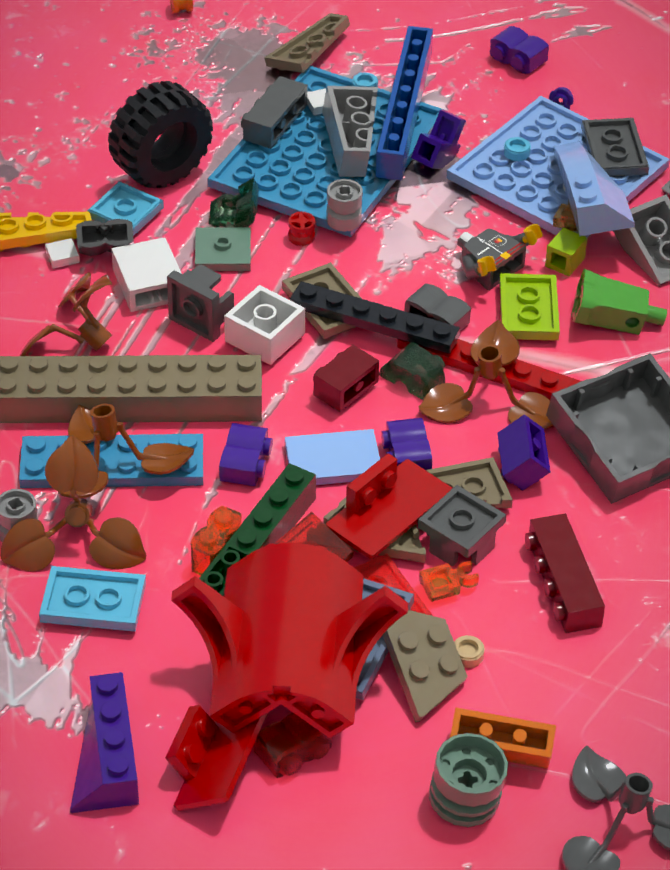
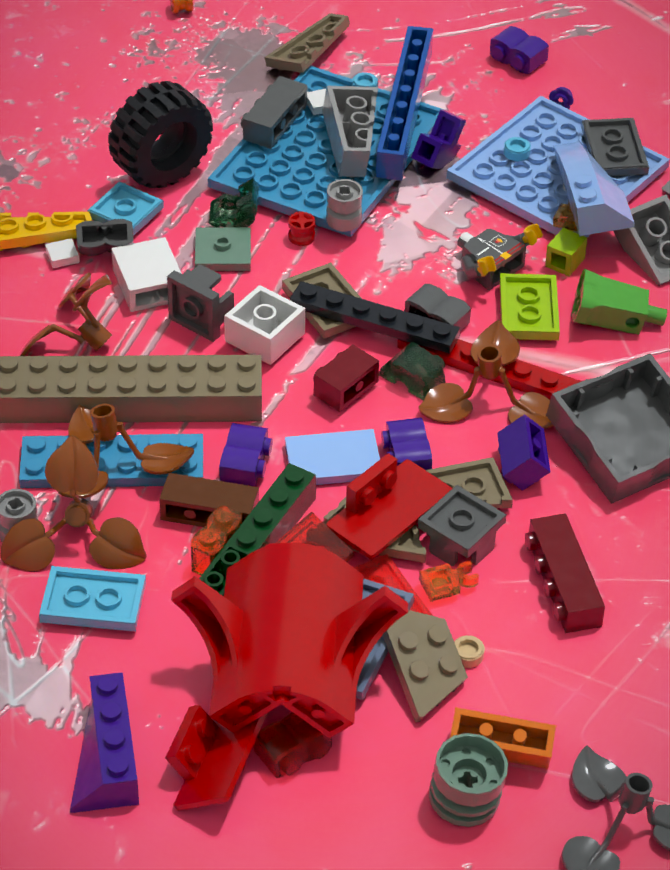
(193, 499): none -> reddish brown brick

